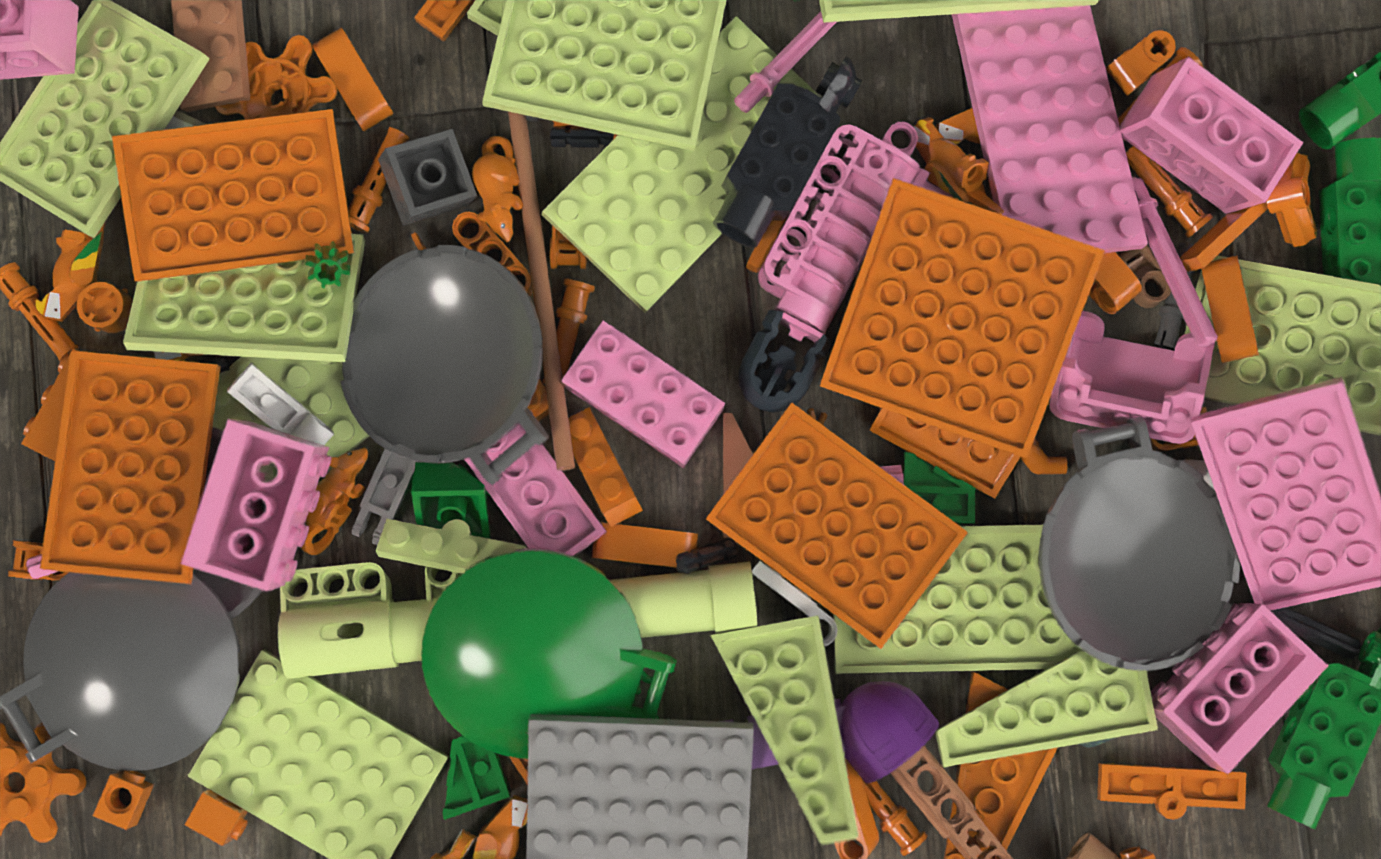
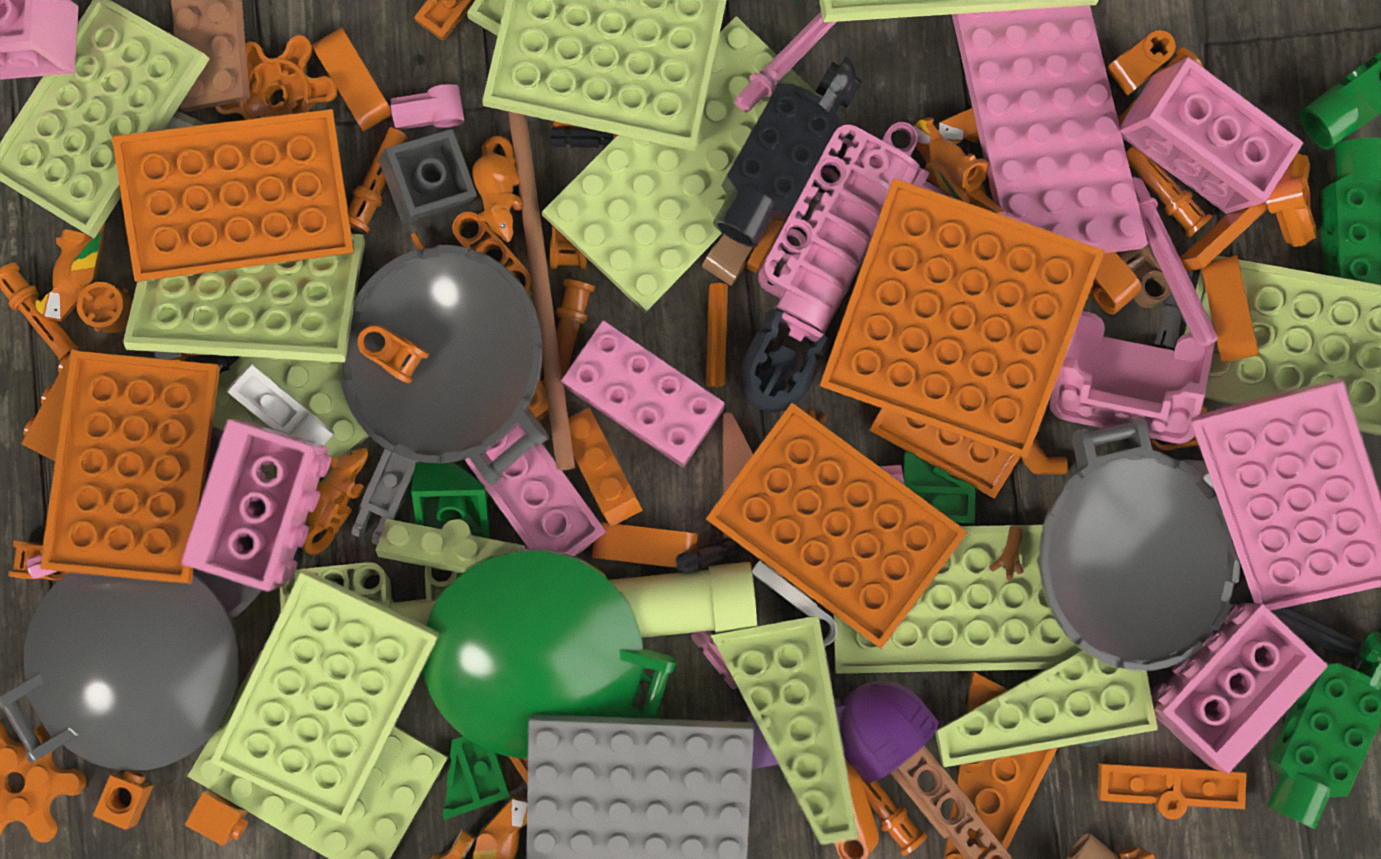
(324, 273): green gear -> none
(324, 696): none -> yellowish green plate
(393, 352): none -> orange piece
(438, 108): none -> bright pink piece
(704, 640): none -> bright pink axle
(716, 335): none -> orange axle
(727, 259): none -> medium nougat piece
(1010, 554): none -> dark orange bar

